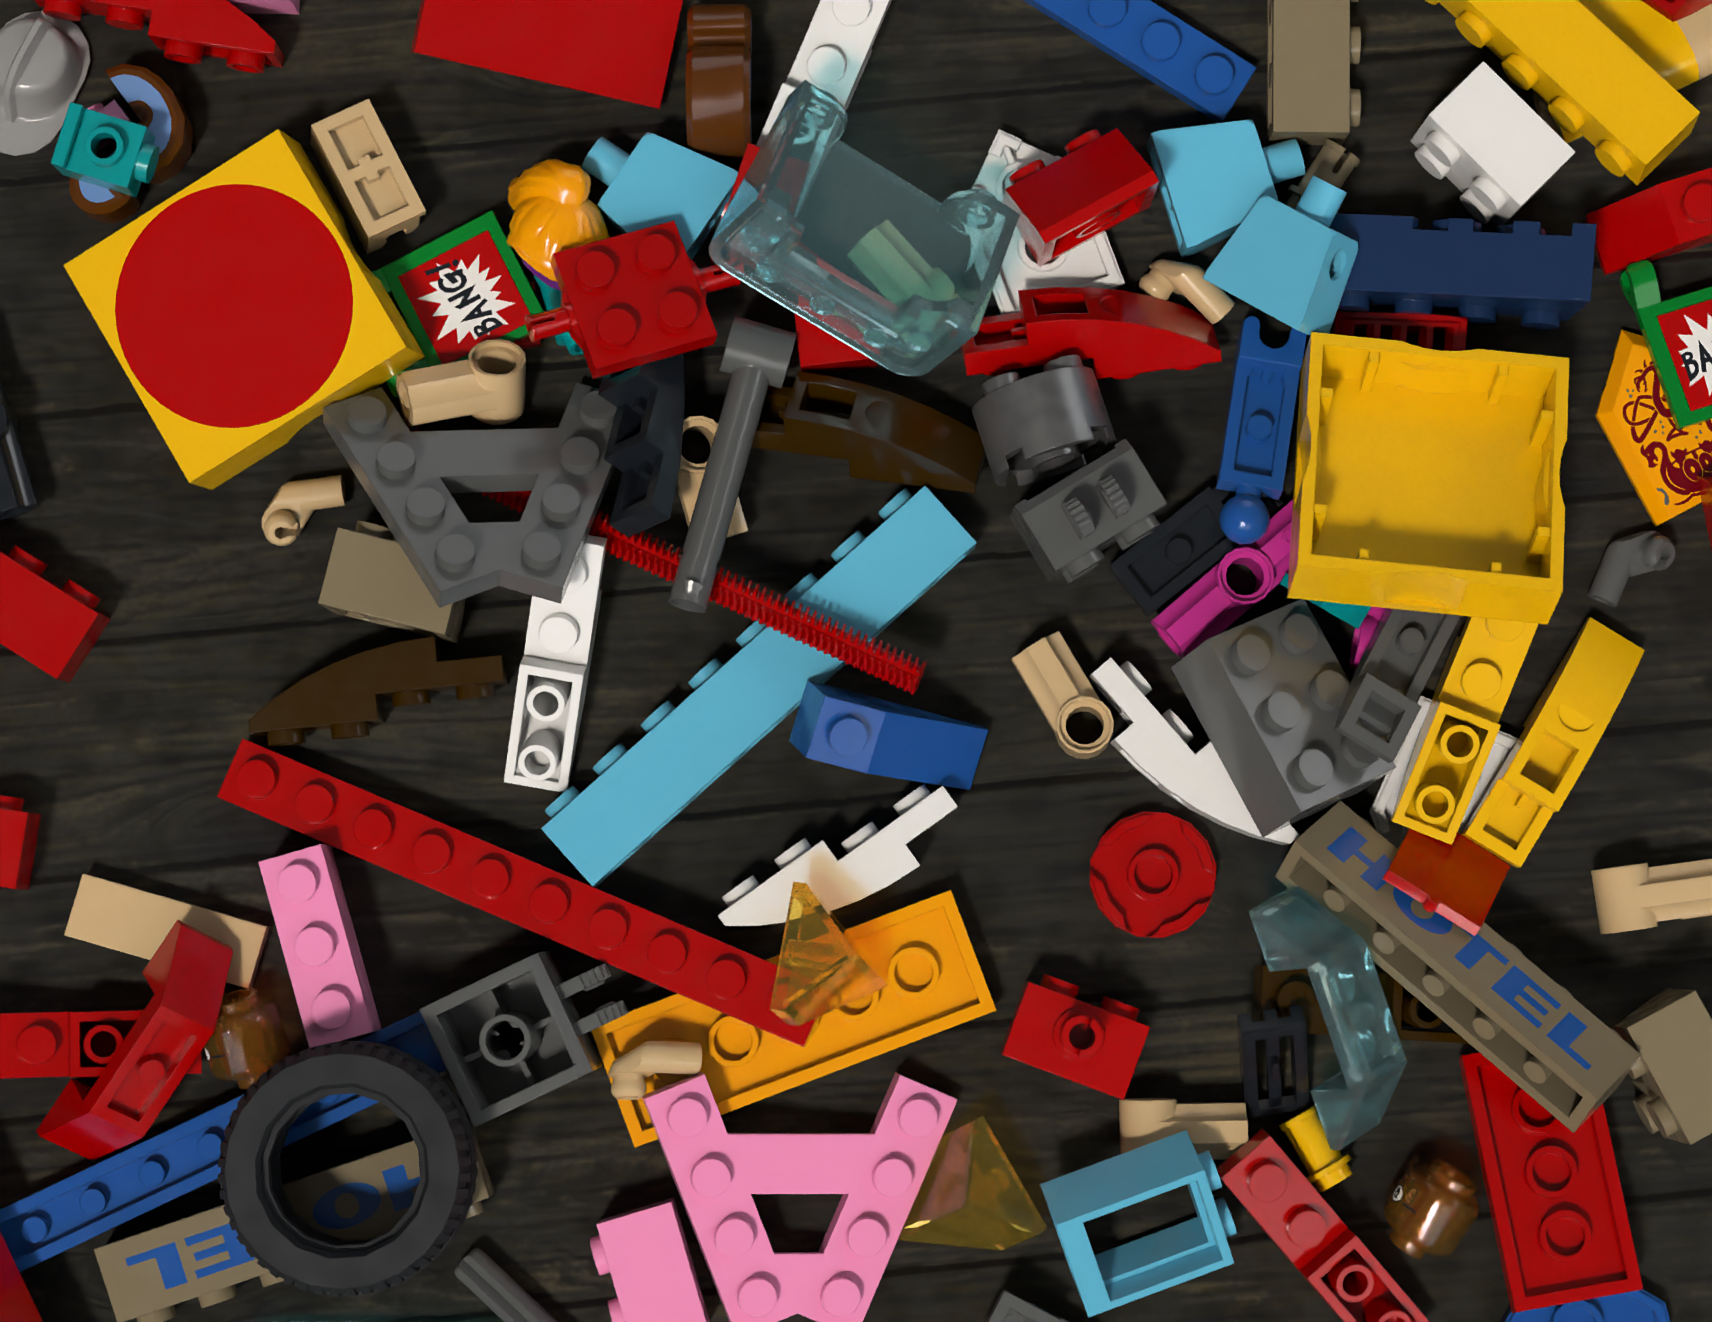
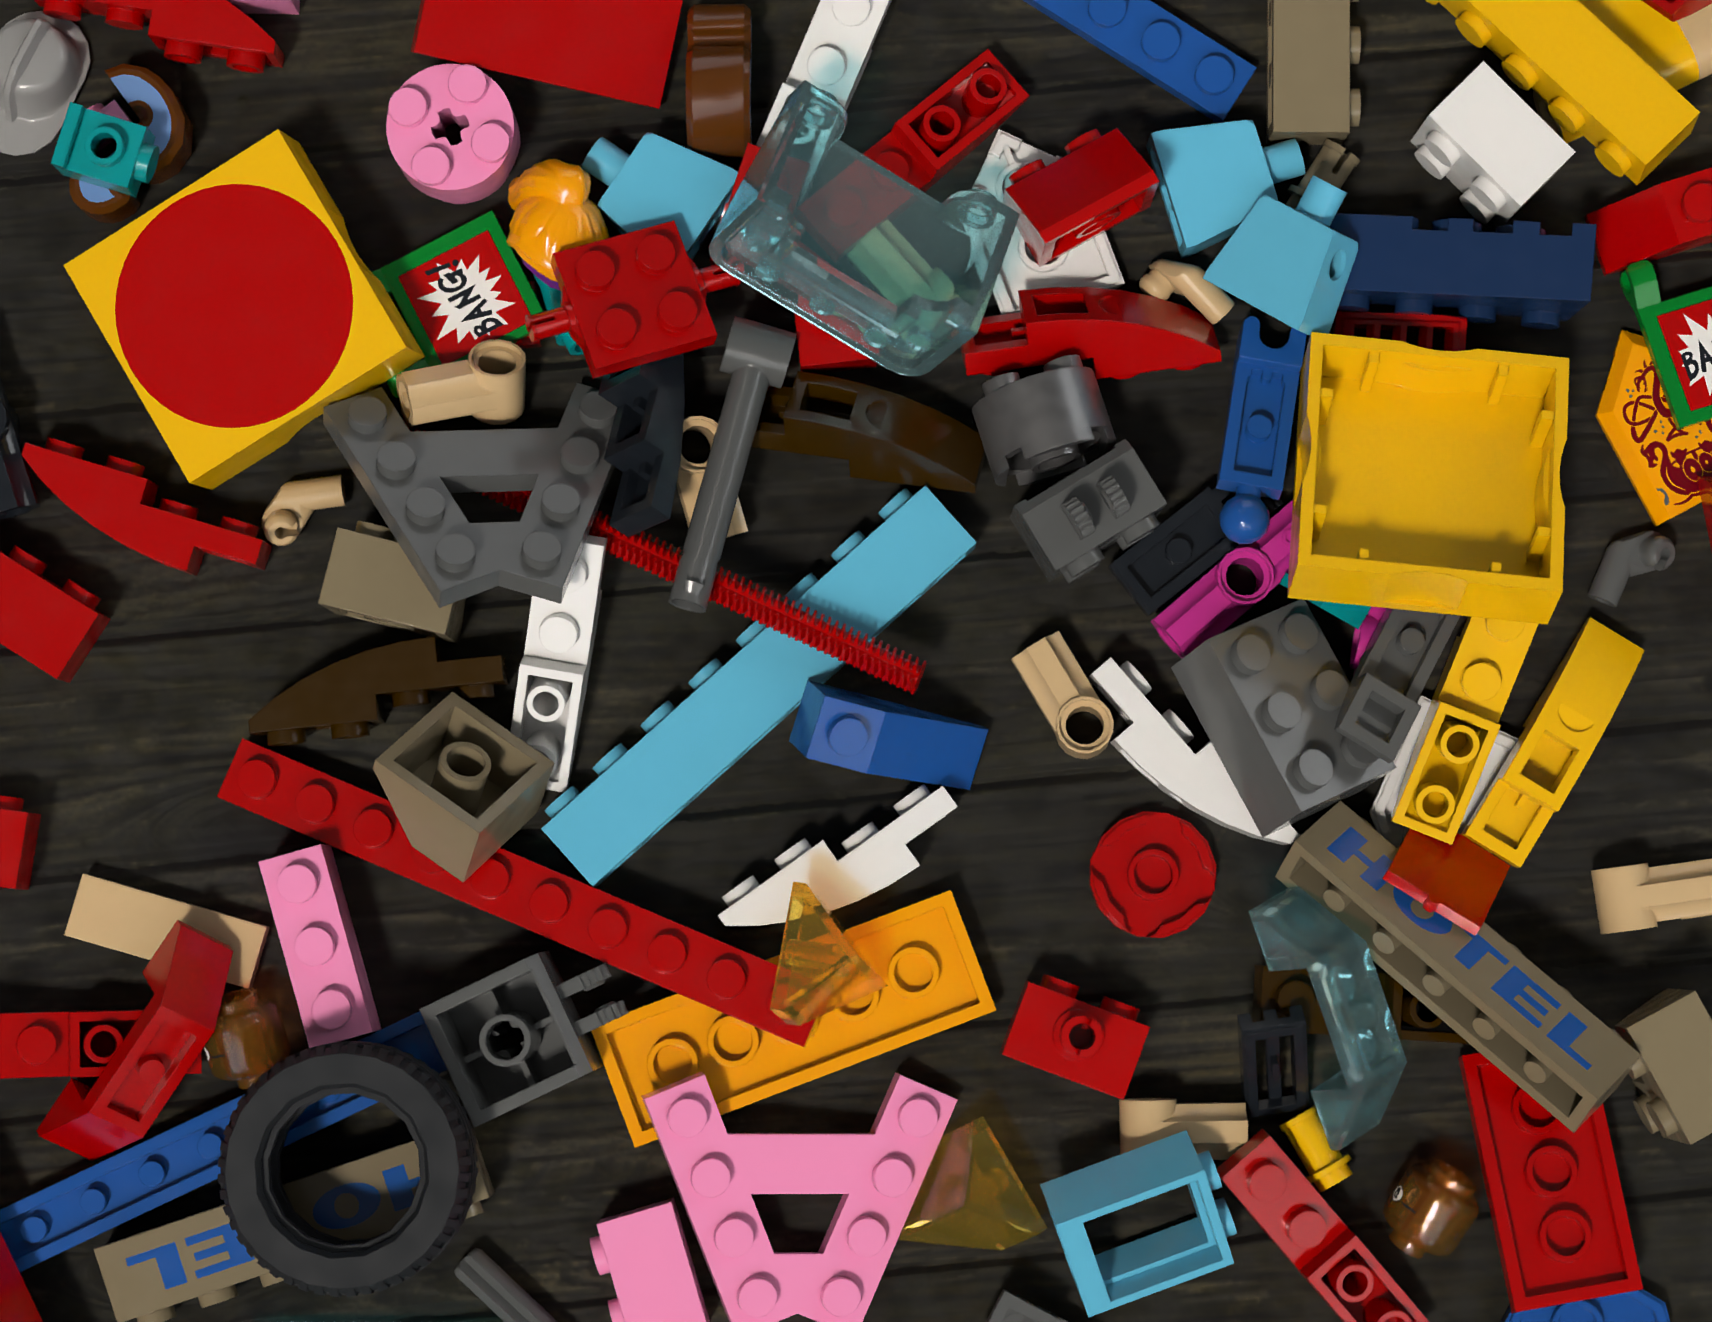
(121, 506): none -> red slope
(366, 174): tan hinge -> none
(461, 785): none -> dark tan slope
(488, 133): none -> bright pink brick
(652, 1058): tan arm -> none
(949, 123): none -> red slope

